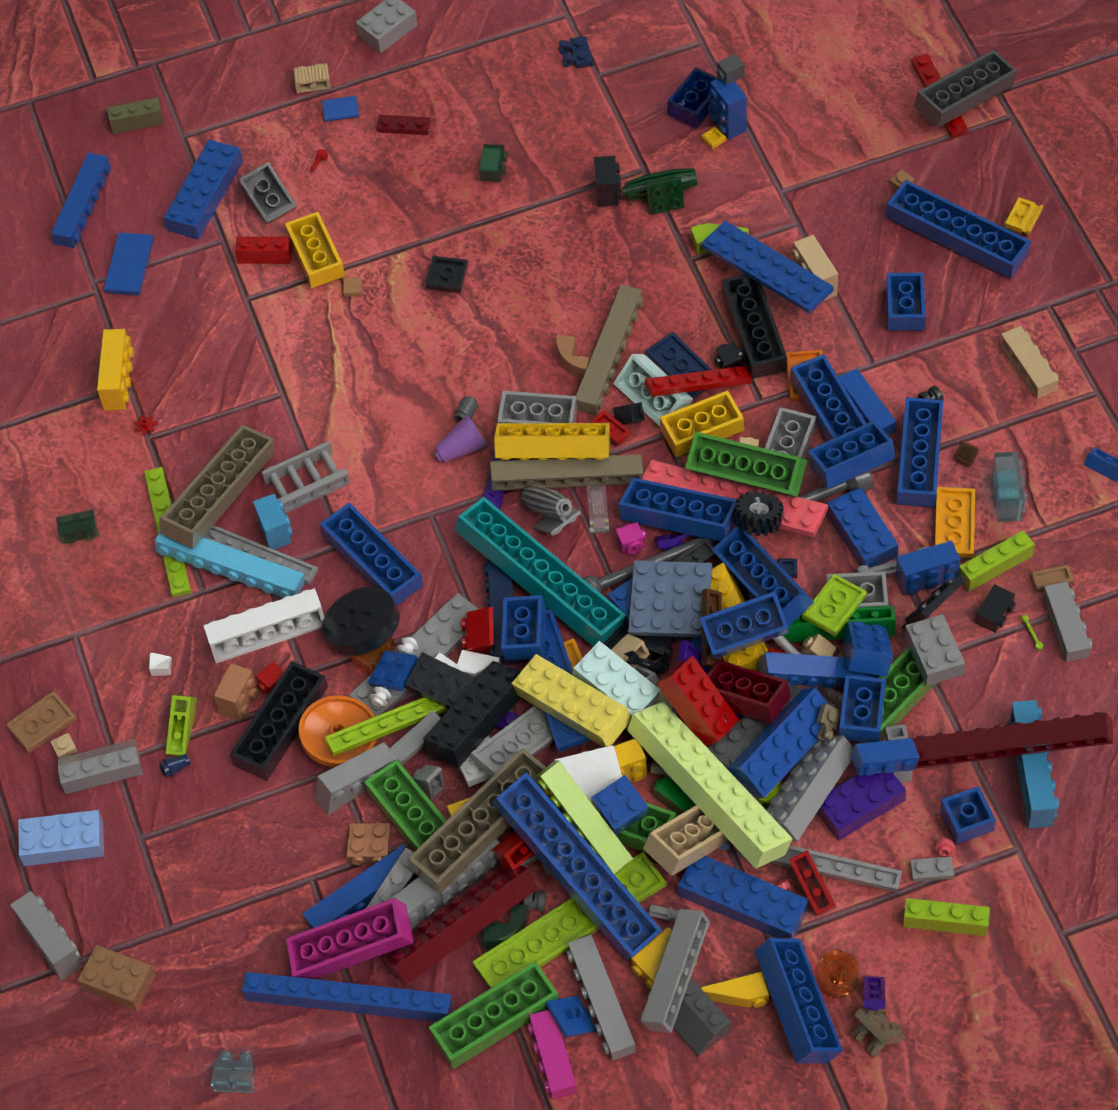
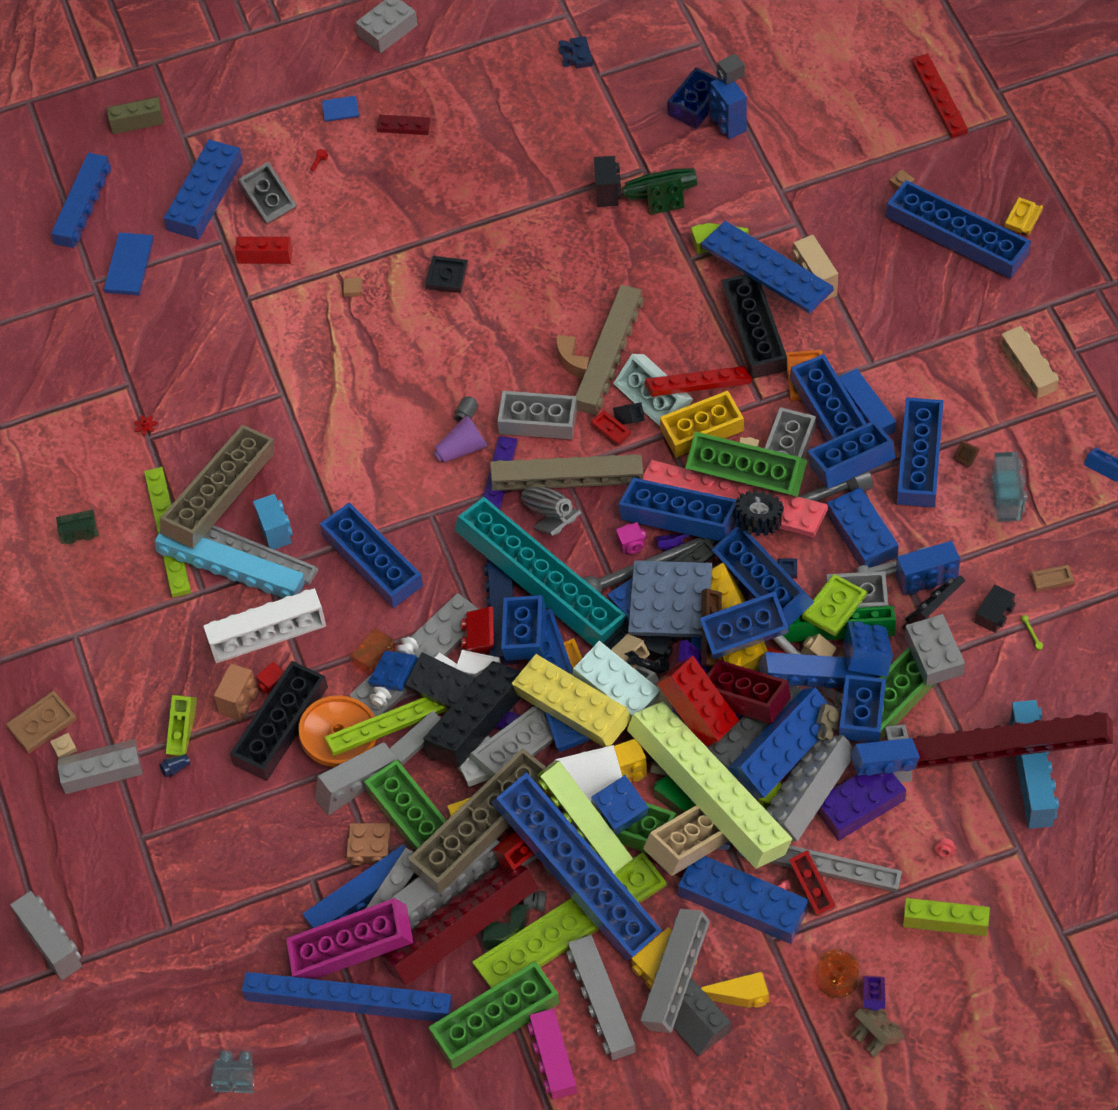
(61, 838): light blue brick -> none
(115, 369): yellow brick -> none
(116, 978): medium nougat brick -> none
(160, 664): white slope -> none
(311, 78): tan brick -> none
(313, 491): light grey fence -> none
(315, 250): yellow brick -> none
(360, 621): black brick -> none
(430, 780): light grey slope -> none
(492, 162): clear green brick -> none
(552, 441): yellow brick -> none
(571, 1016): blue piece -> none
(598, 509): clear brick -> none
(663, 913): light grey axle -> none
(676, 358): dark blue tile -> none
(713, 138): yellow tile -> none
(728, 356): black brick -> none
(798, 1000): blue brick -> none
(905, 301): blue brick -> none
(932, 393): pearl dark grey wheel -> none
(932, 869): light grey plate -> none
(956, 519): light orange plate -> none
(965, 88): dark grey brick -> none
(967, 815): blue brick -> none
(996, 560): lime brick -> none
(1067, 621): light grey brick -> none

